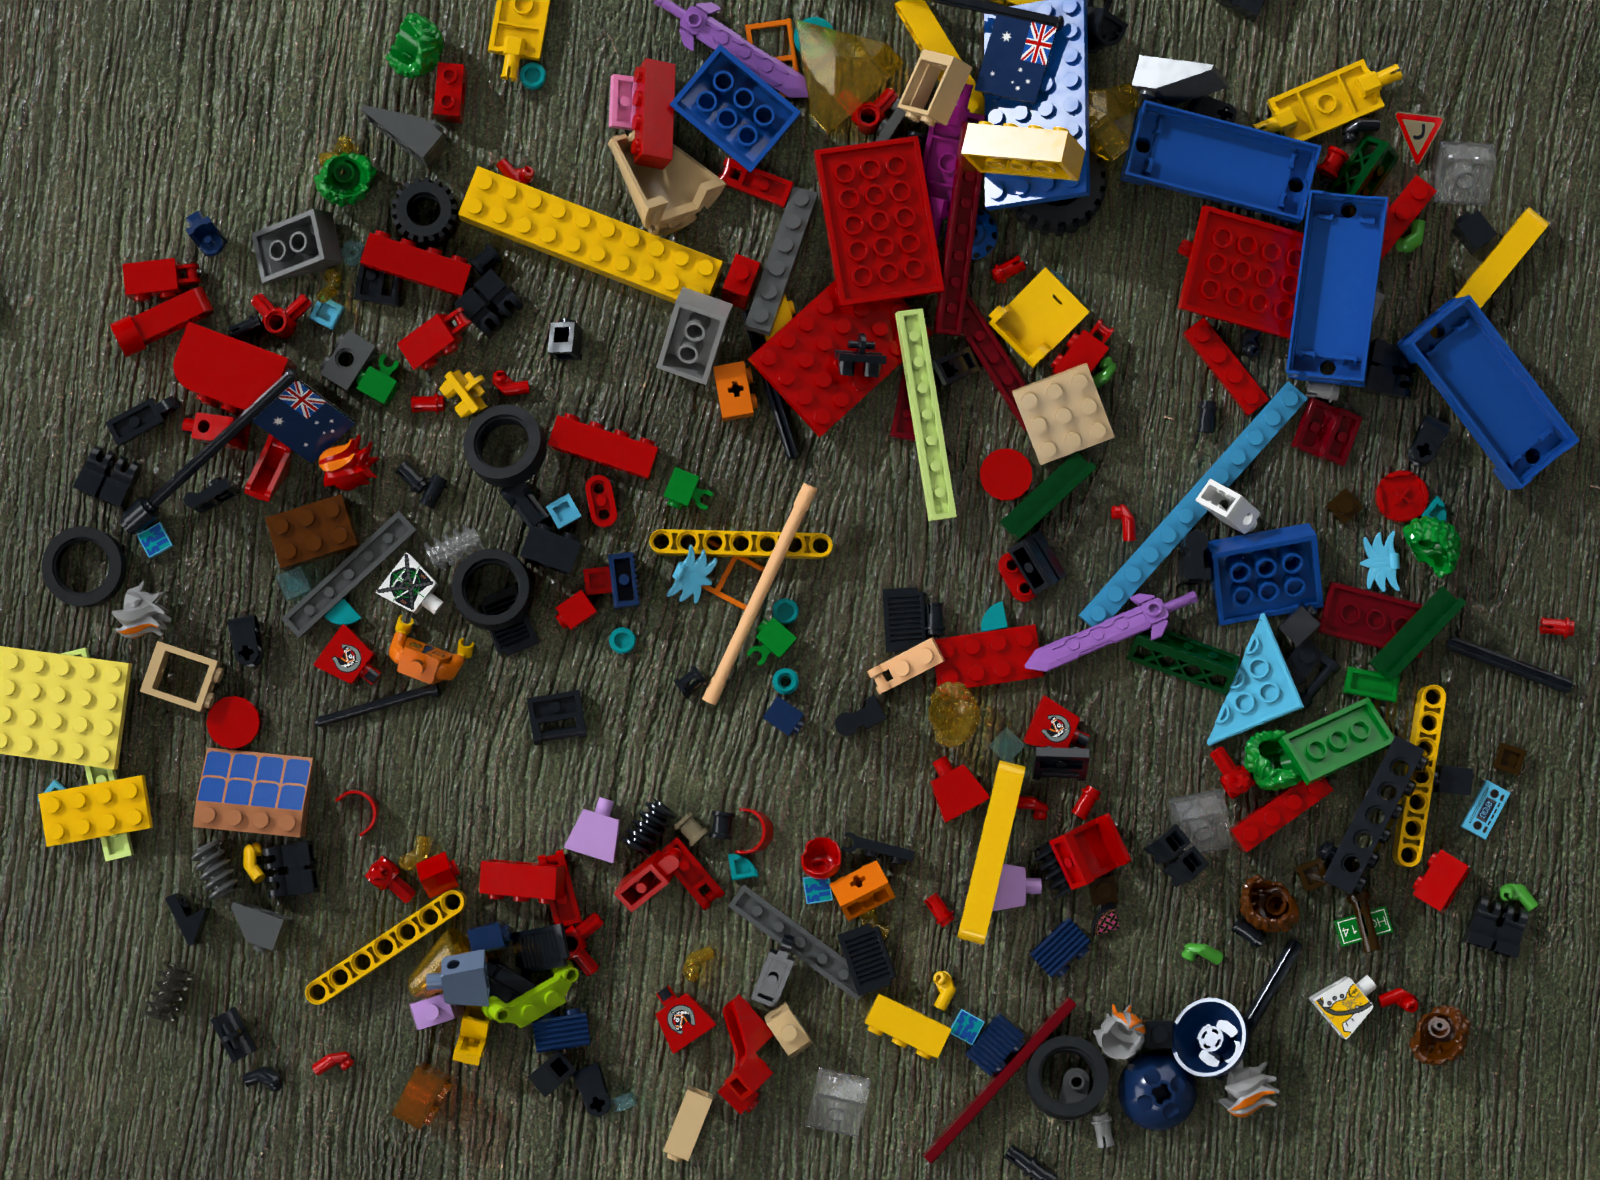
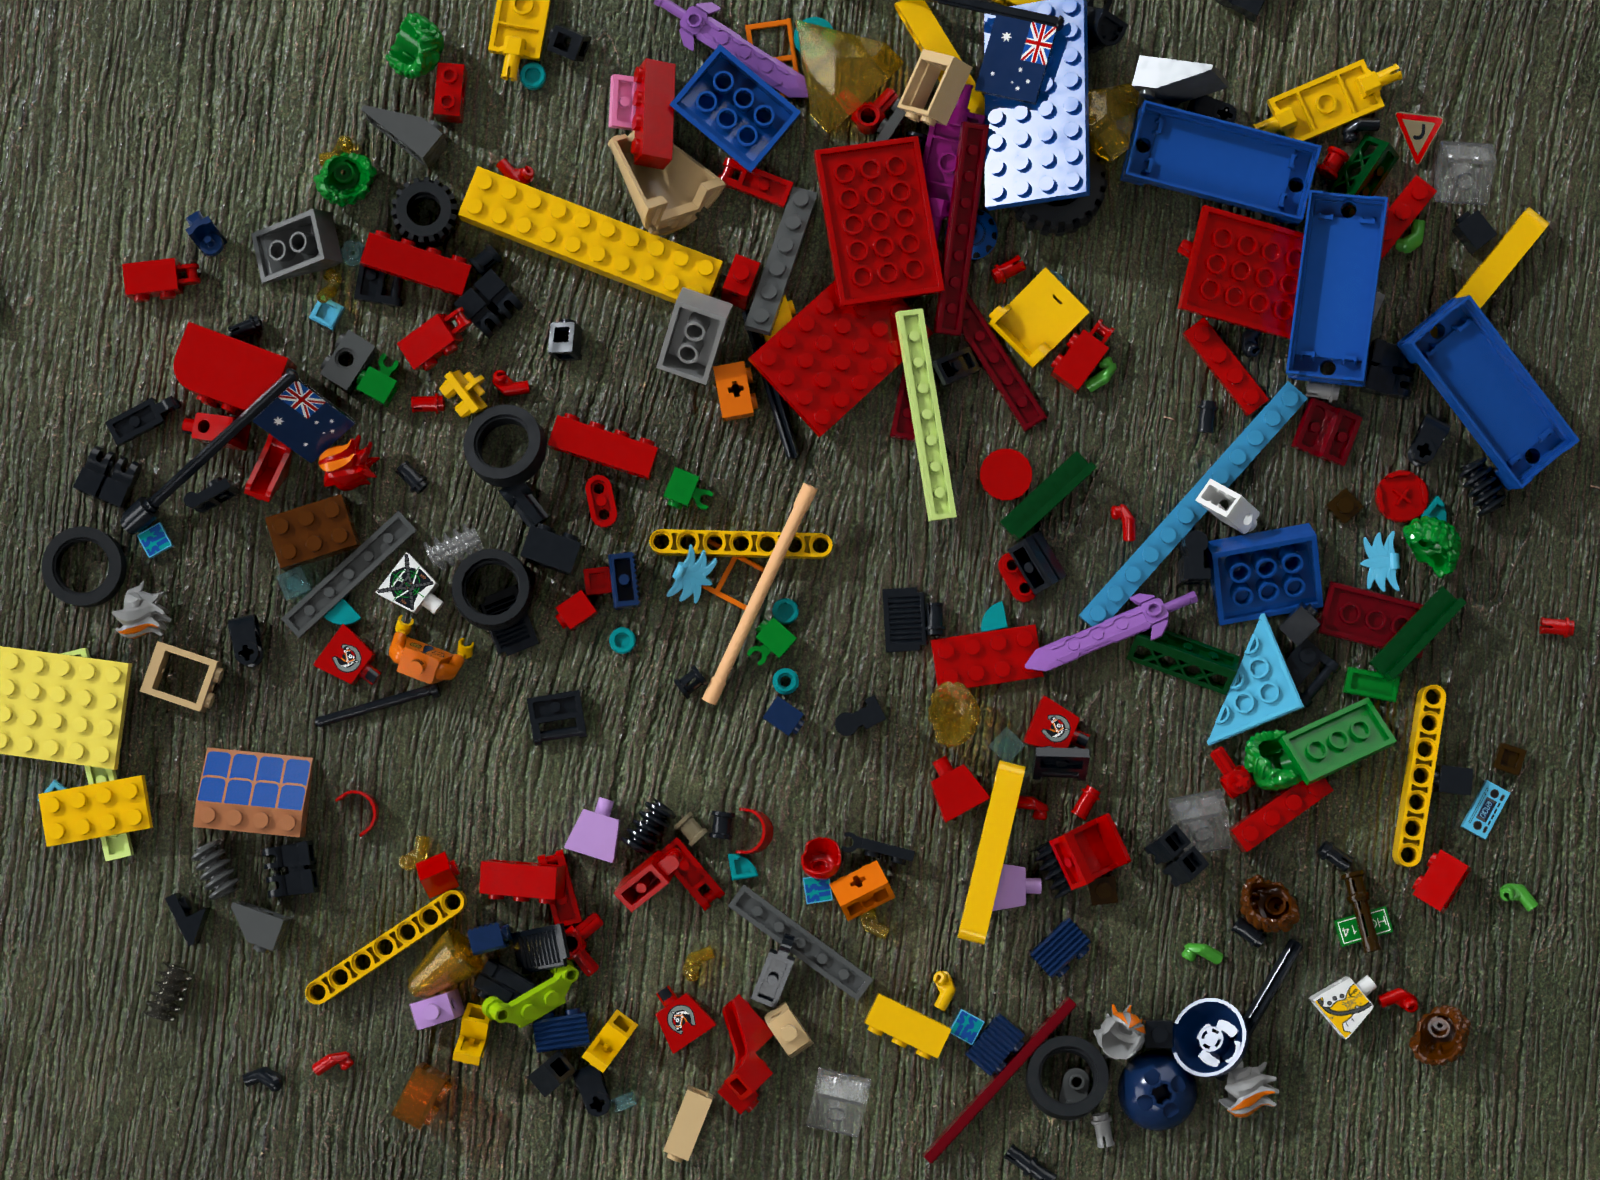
(160, 321): red beam -> none
(233, 722): red tile -> none
(234, 1034): black hips -> none
(250, 862): yellow arm -> none
(272, 315): red axle -> none
(385, 875): red axle -> none
(433, 490): black pin -> none
(462, 979): sand blue torso -> none
(558, 43): none -> black brick
(563, 511): medium azure plate -> none
(609, 1041): none -> yellow brick
(867, 958): black window -> none
(871, 360): black hips -> none
(907, 665): light nougat plate -> none
(939, 909): red pin -> none
(1023, 151): brick -> none
(1063, 413): tan plate -> none
(1105, 920): black tile -> none
(1311, 874): dark brown plate -> none
(1398, 753): black brick -> none
(1482, 486): none -> black piece
(1485, 935): black legs -> none
(1509, 664): black axle -> none

